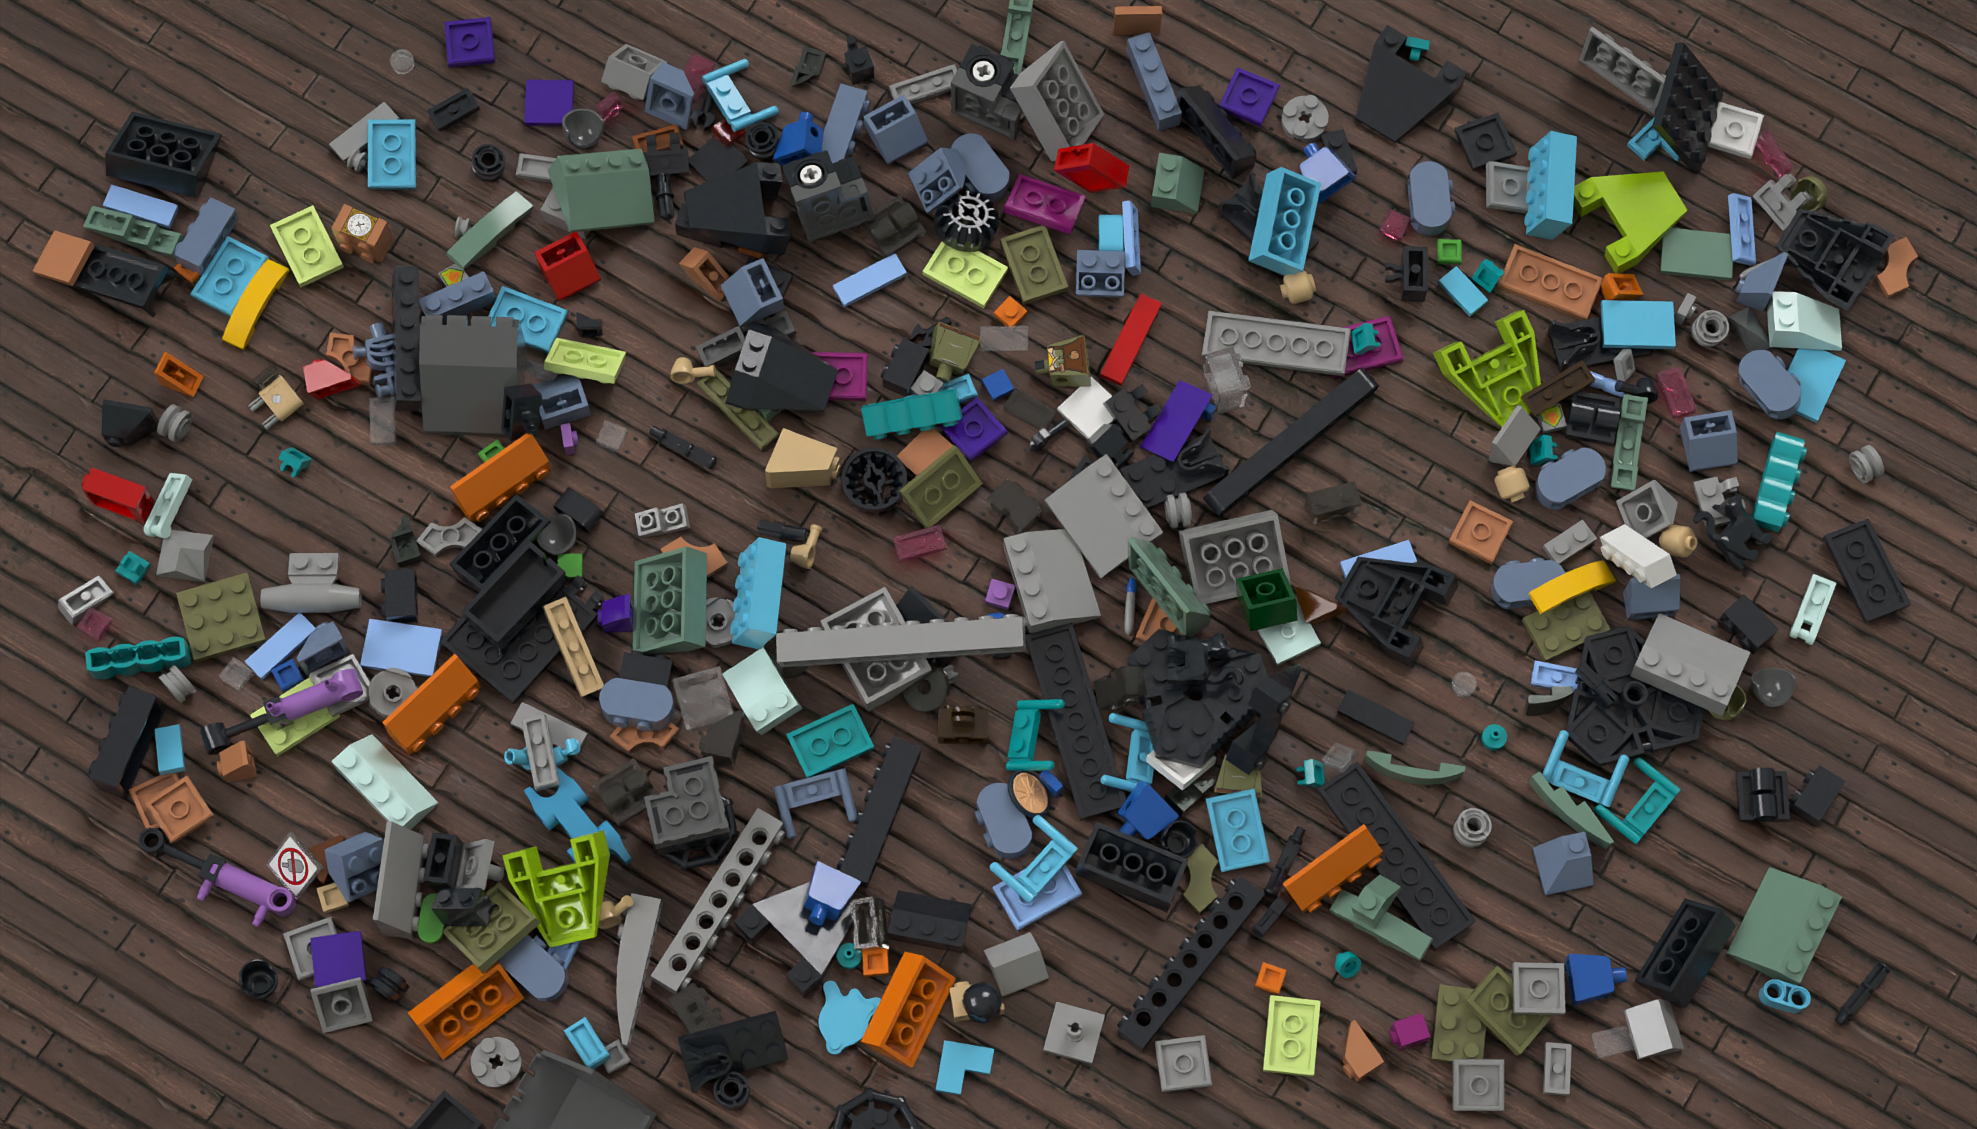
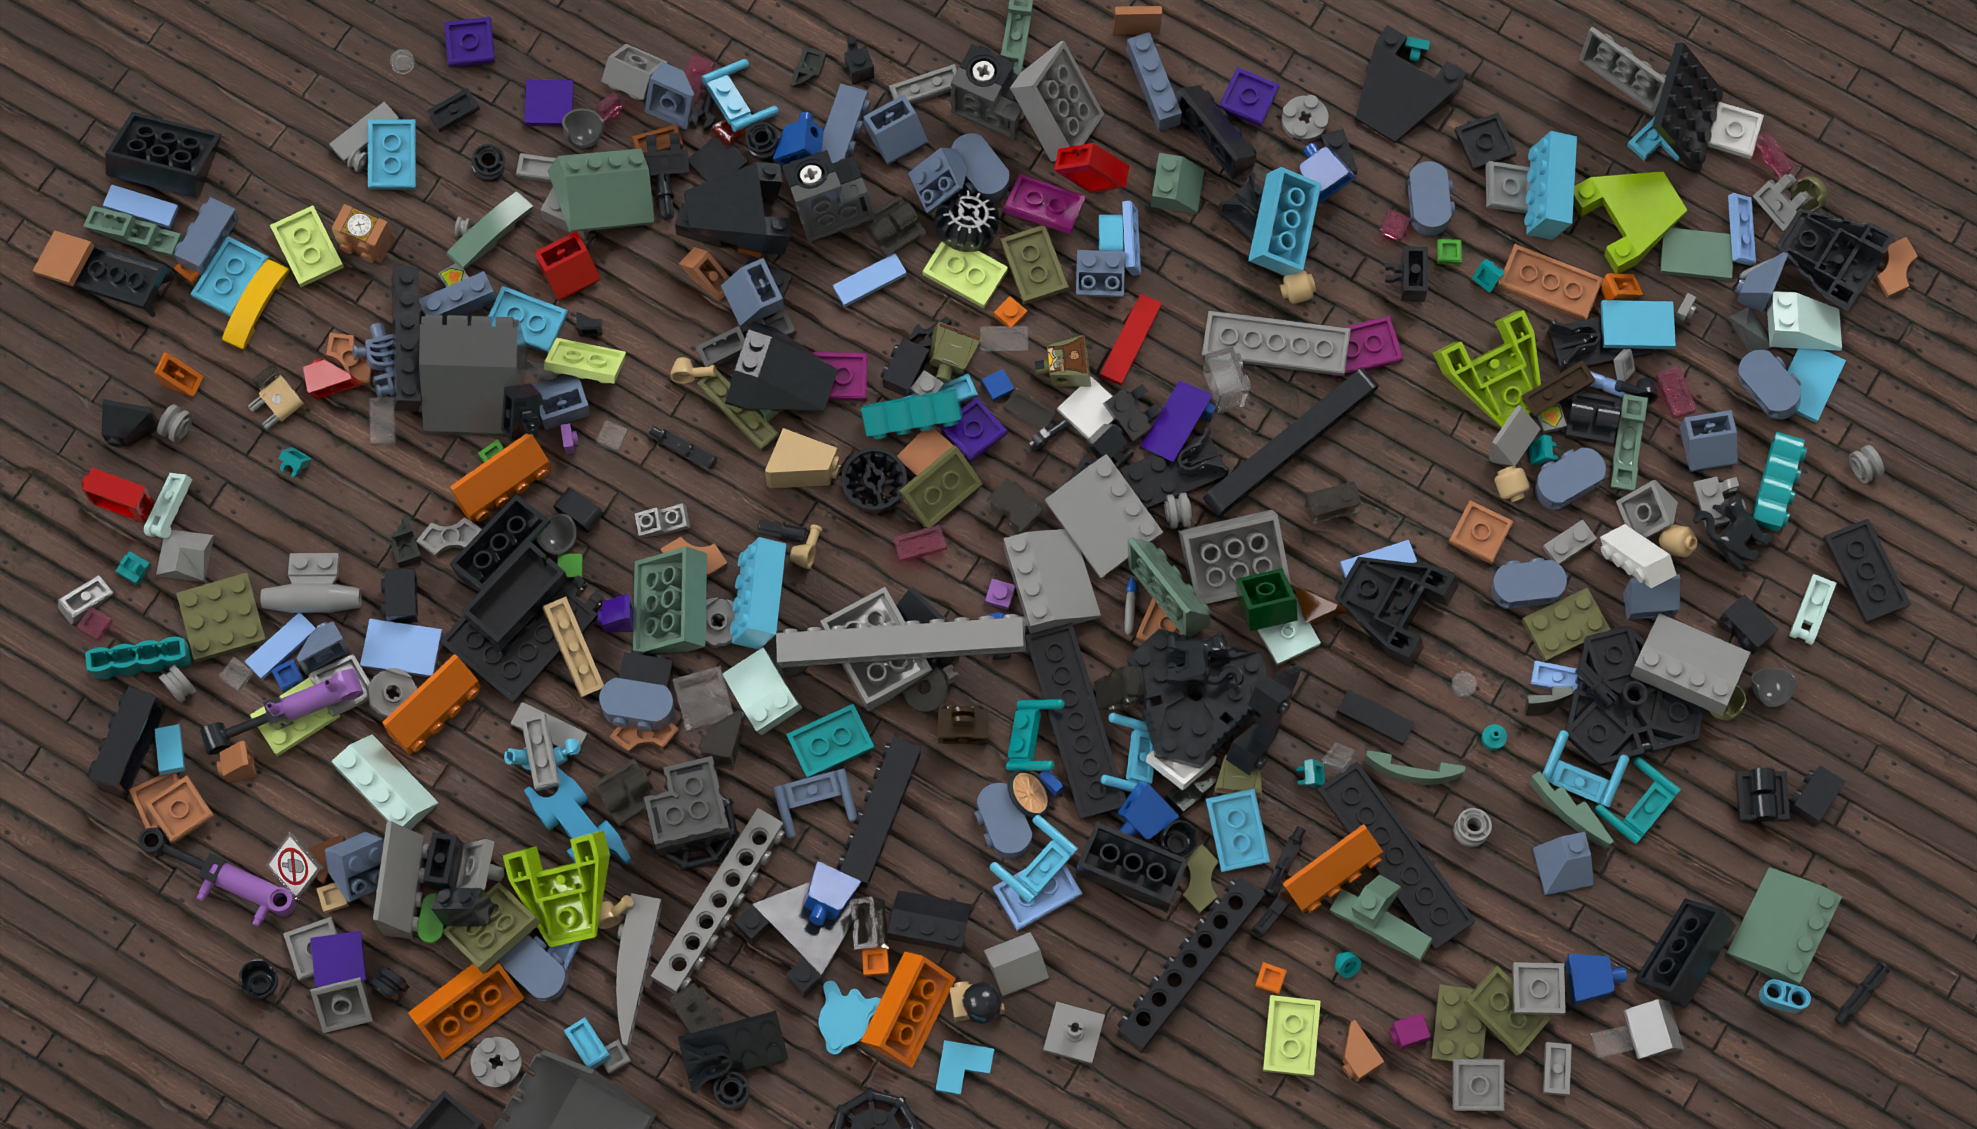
(848, 962): teal tile -> none
(1183, 1063): light grey plate -> none
(1364, 339): teal tile -> none
(1463, 291): medium azure tile -> none
(1570, 585): yellow slope -> none
(1714, 319): light grey wheel -> none

